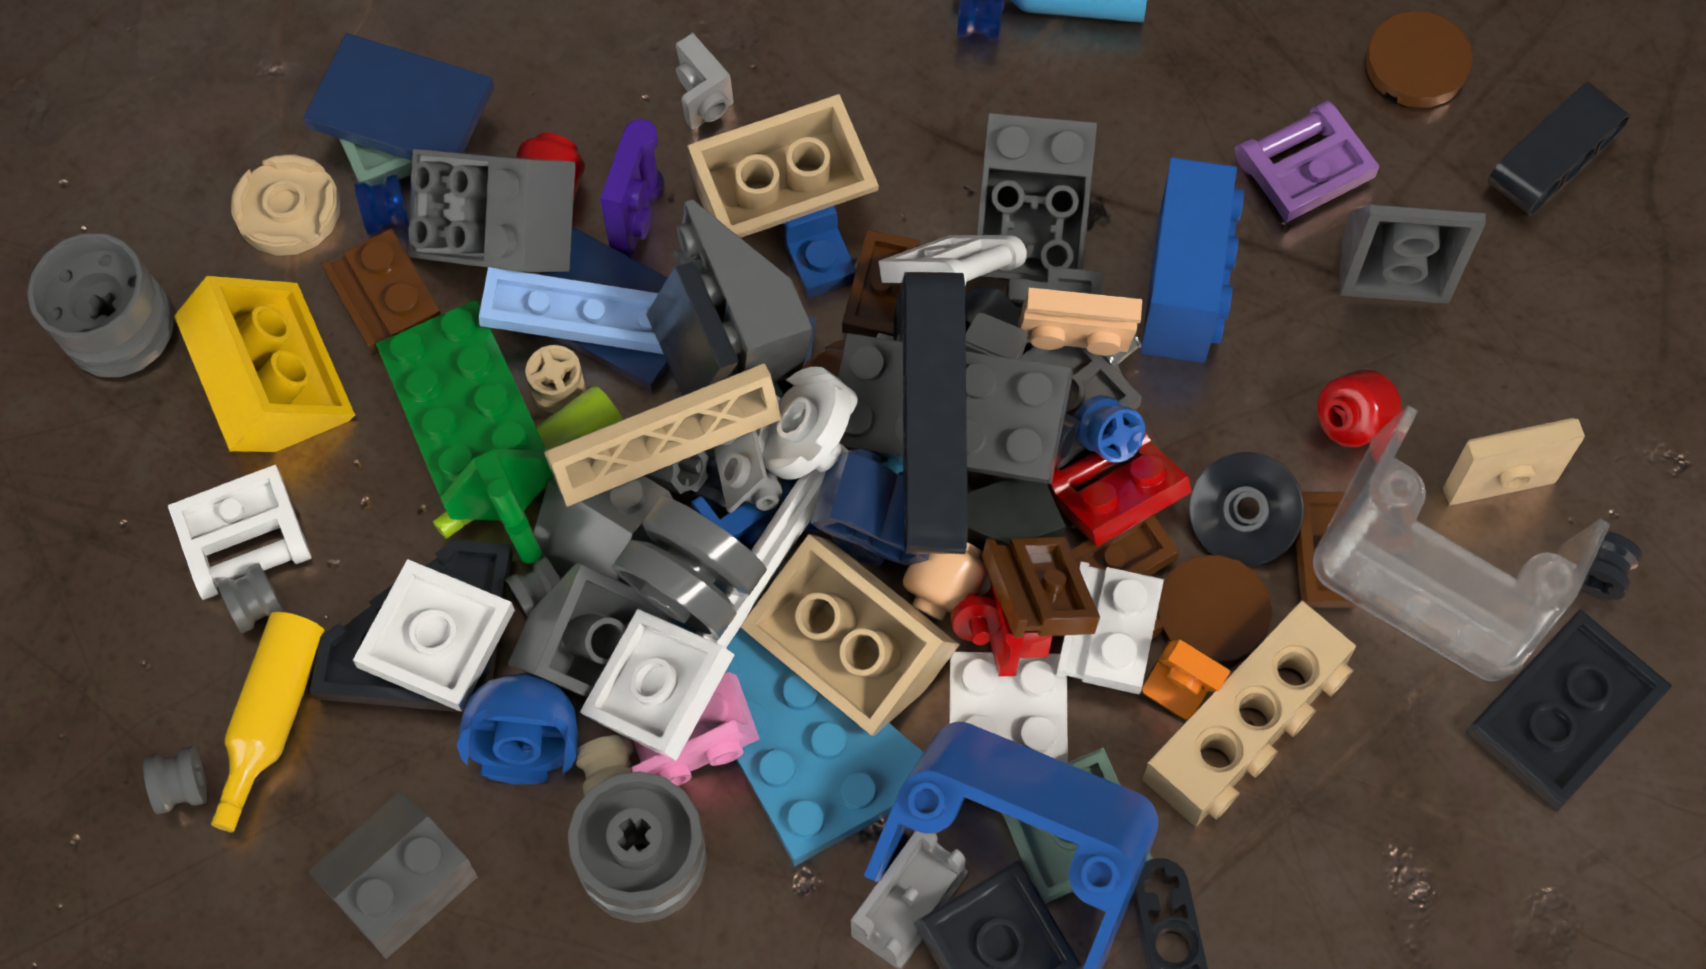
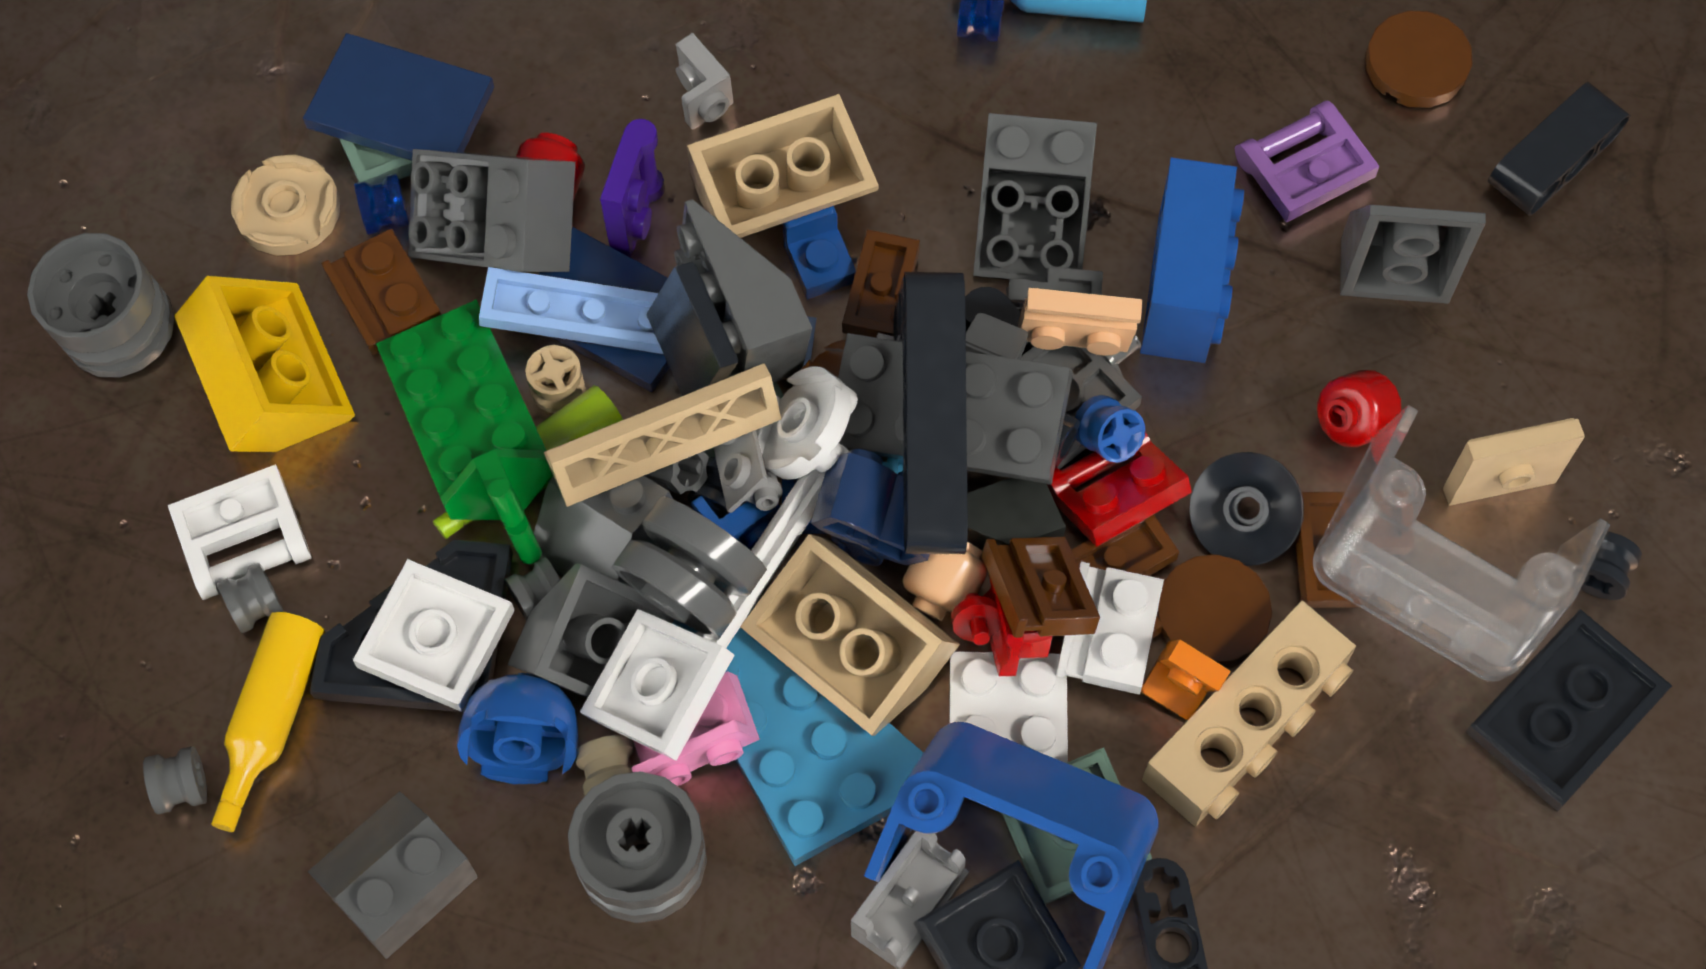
(957, 254): white plate -> none

